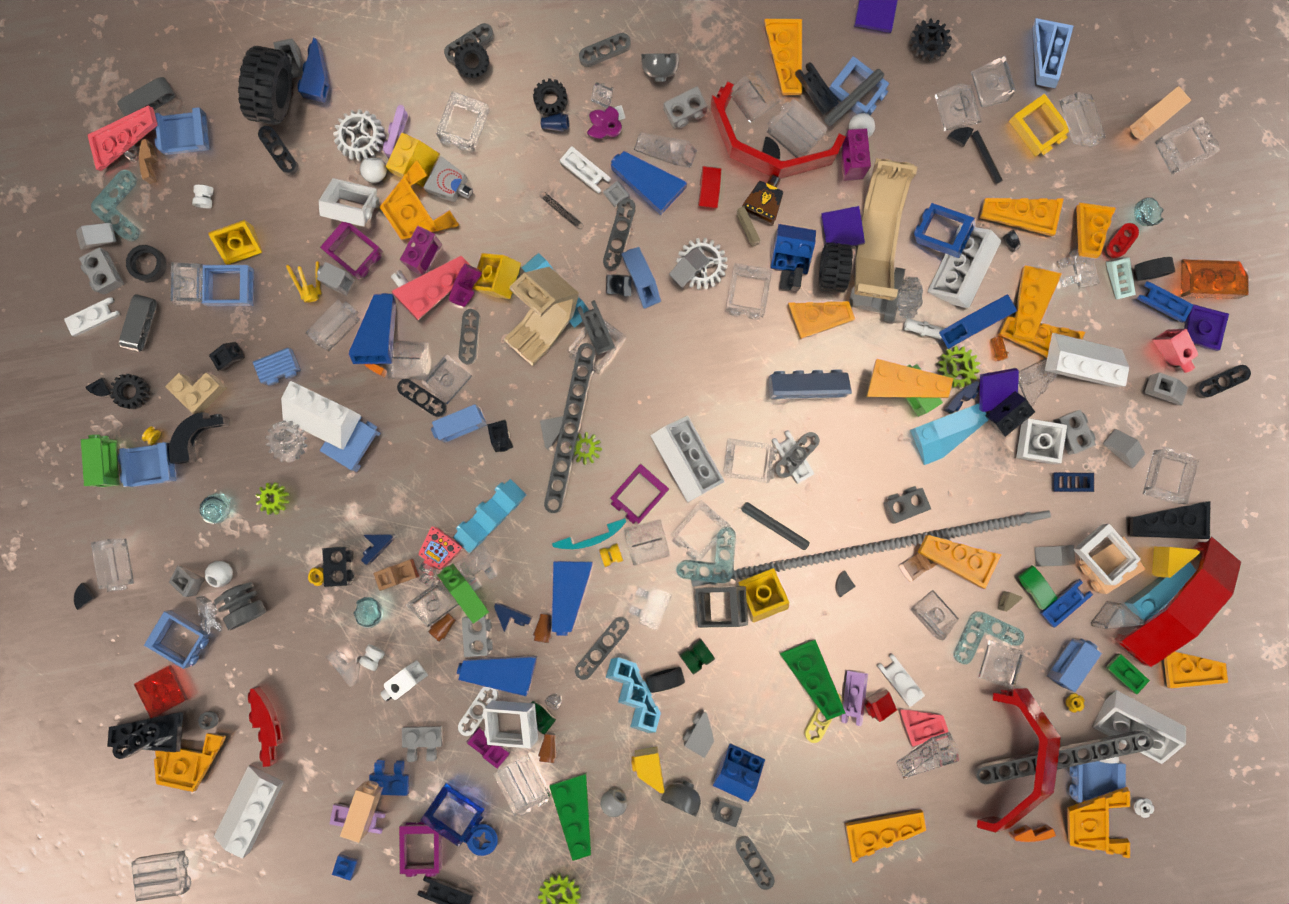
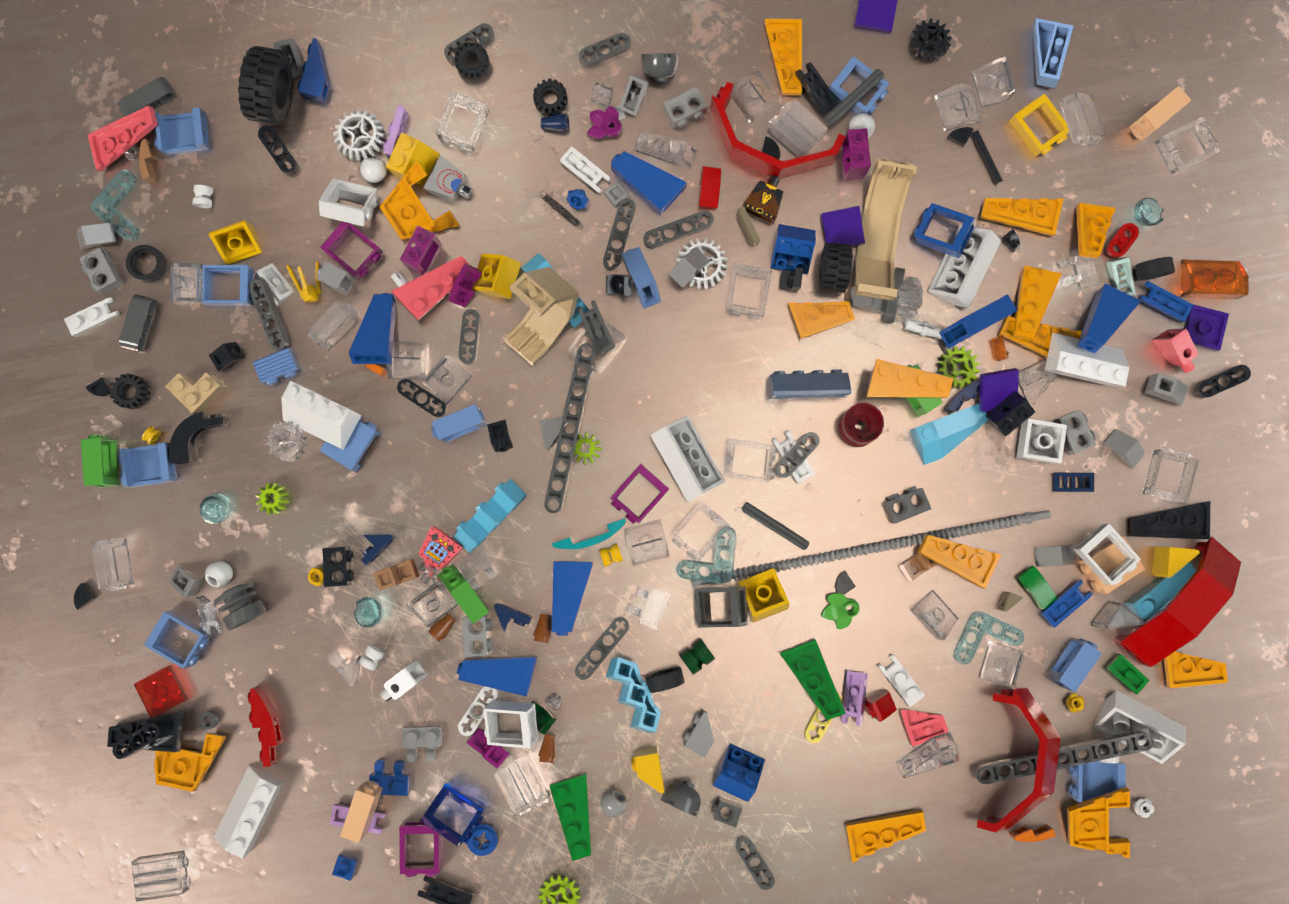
(266, 316): none -> dark grey beam
(277, 283): none -> white slope
(577, 199): none -> blue piece
(634, 94): none -> light grey slope
(677, 227): none -> dark grey beam
(837, 610): none -> bright green plate
(865, 415): none -> dark red wheel
(1106, 315): none -> blue slope

